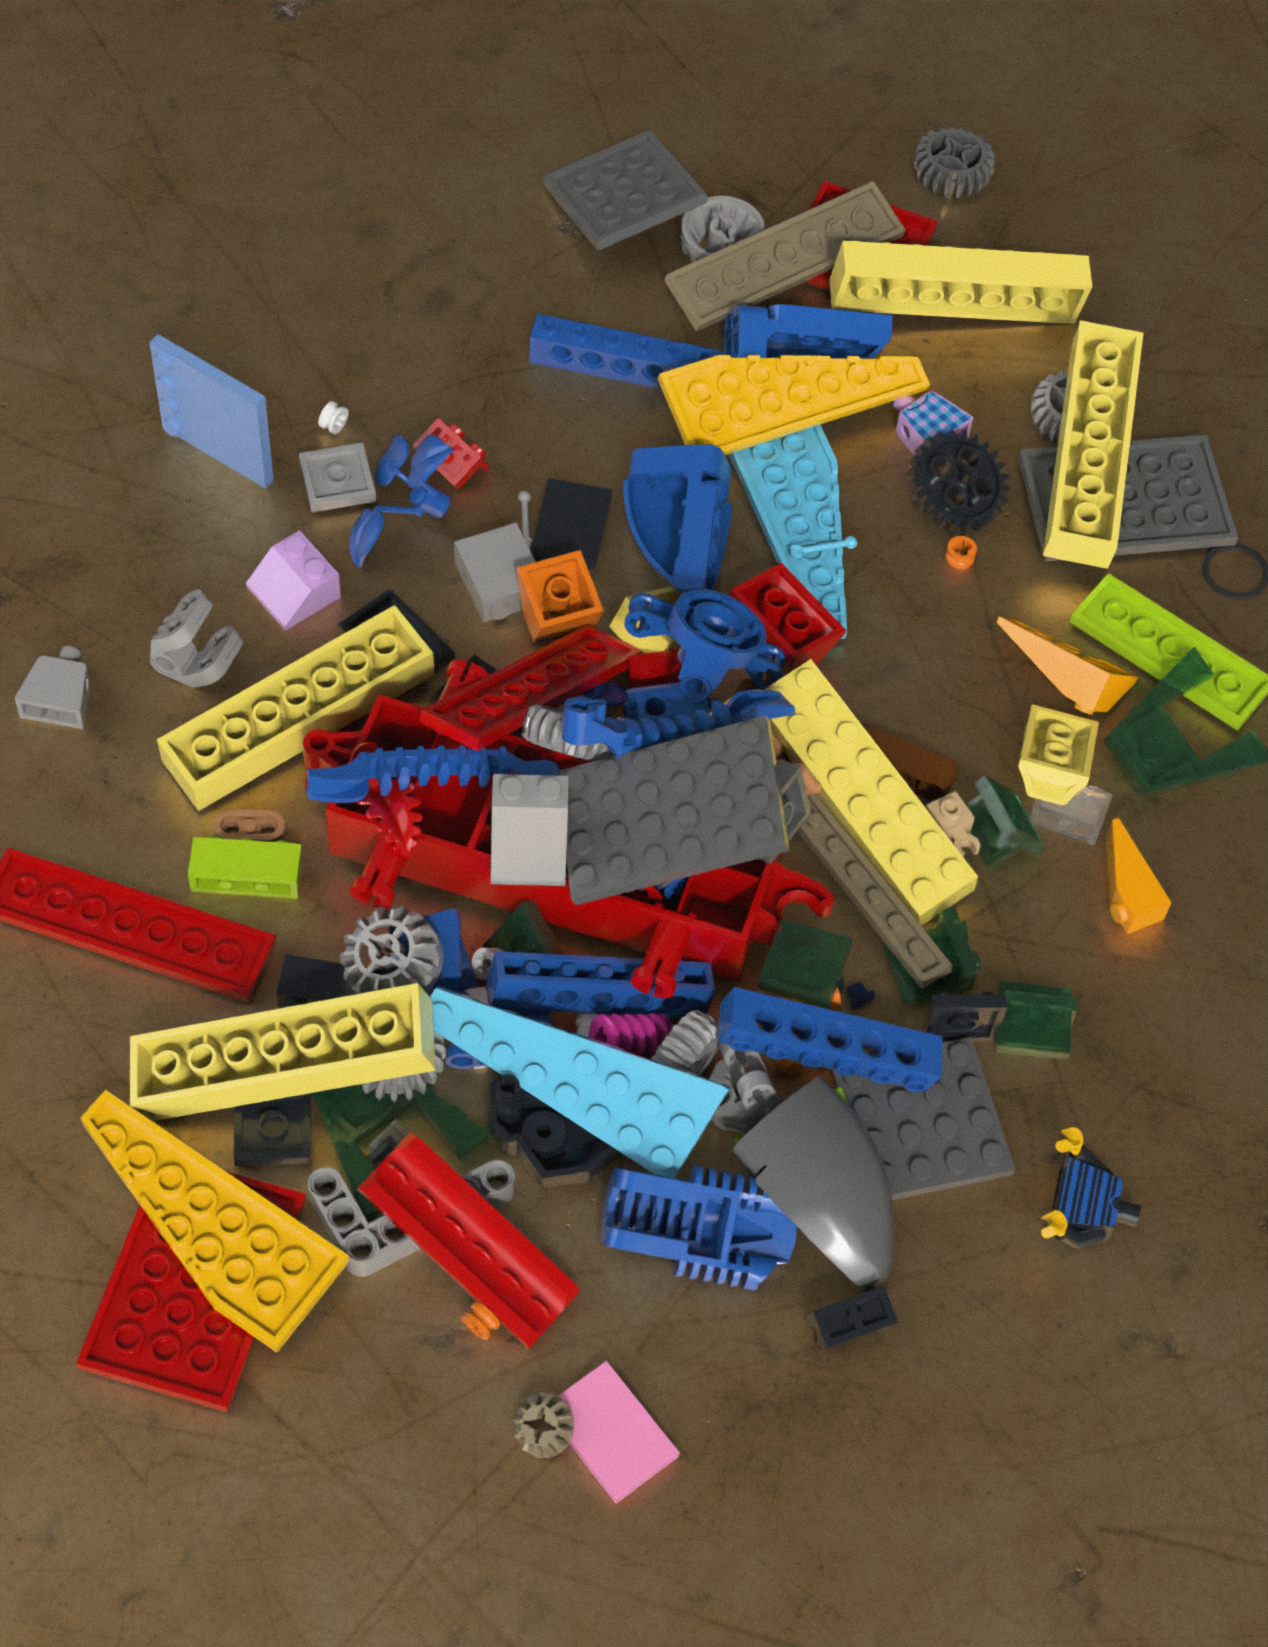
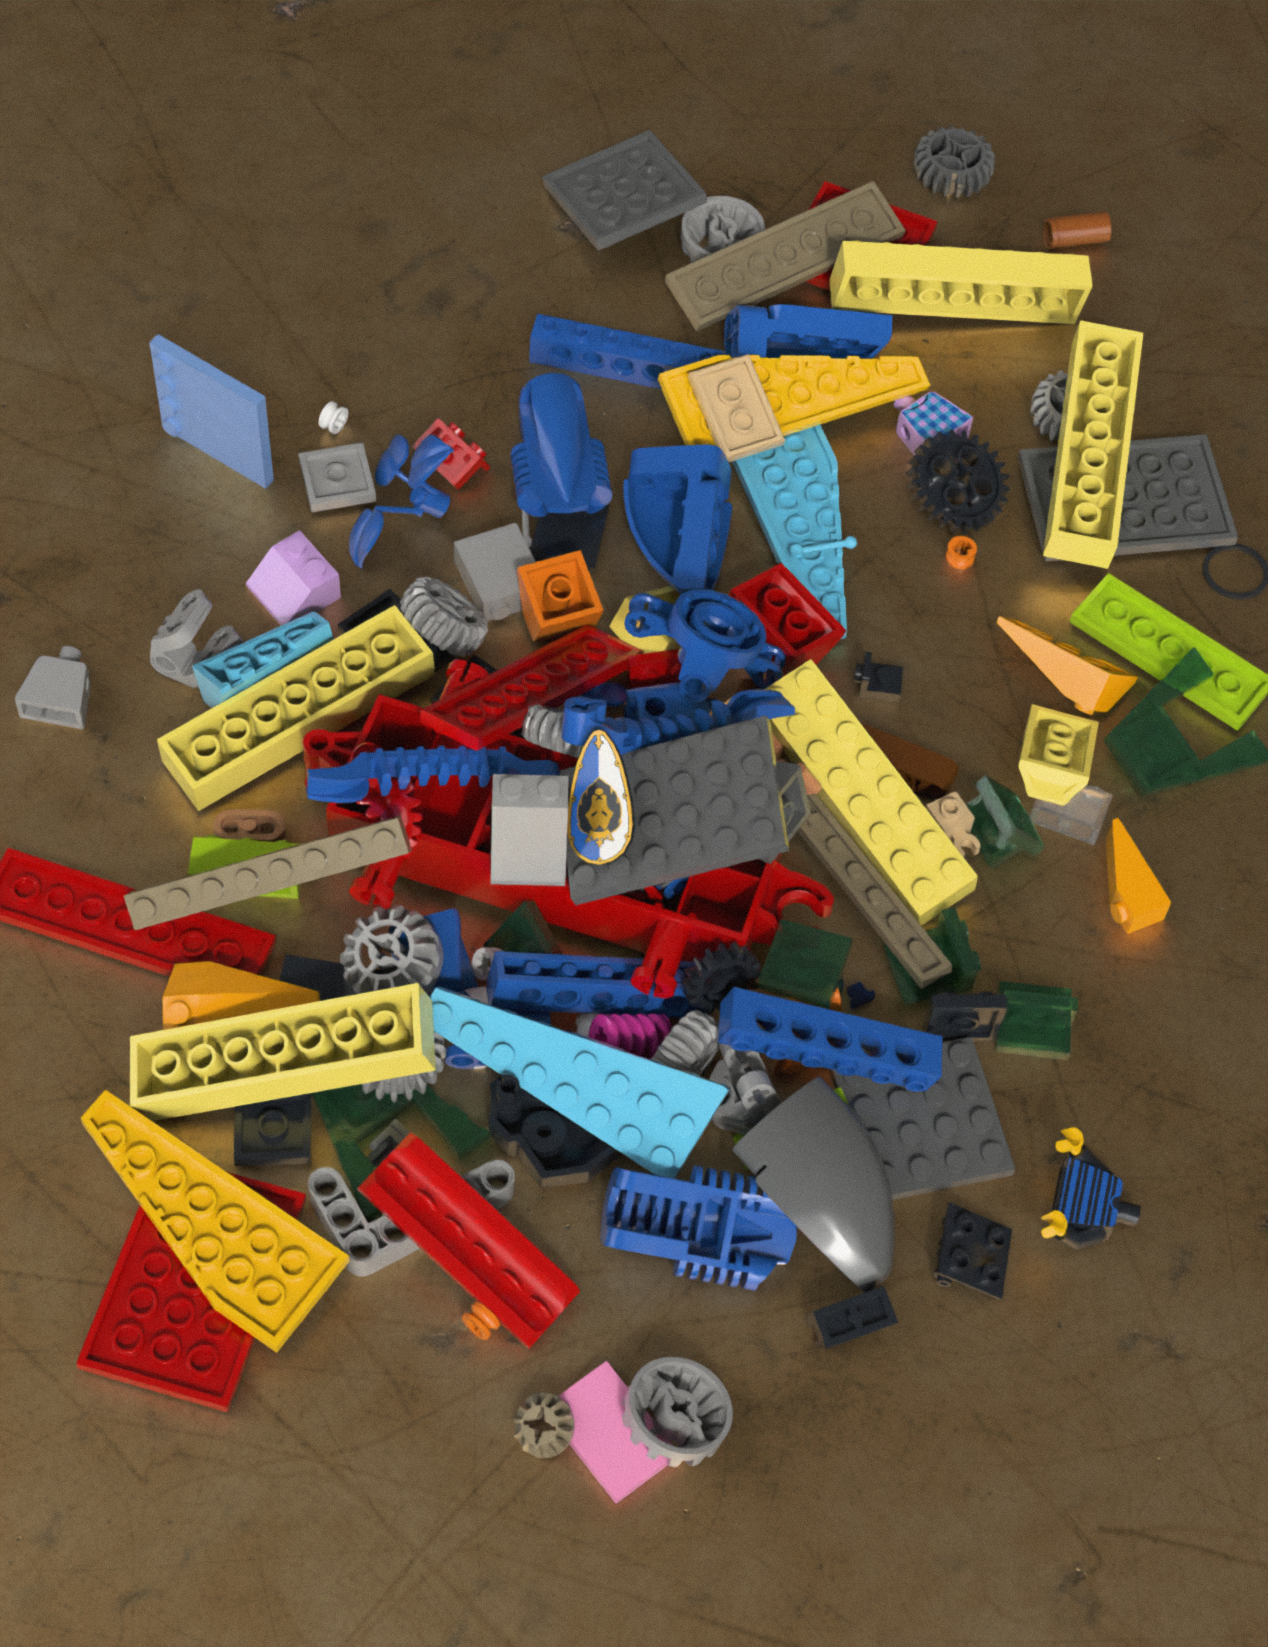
(216, 992): none -> light orange wedge
(259, 657): none -> medium azure wedge
(268, 872): none -> dark tan plate
(444, 616): none -> light grey gear
(557, 461): none -> blue connector
(600, 803): none -> shield
(687, 1408): none -> light grey gear
(718, 974): none -> black gear
(736, 408): none -> tan tile
(878, 680): none -> black bracket
(973, 1252): none -> black hinge
(1077, 230): none -> dark orange pin

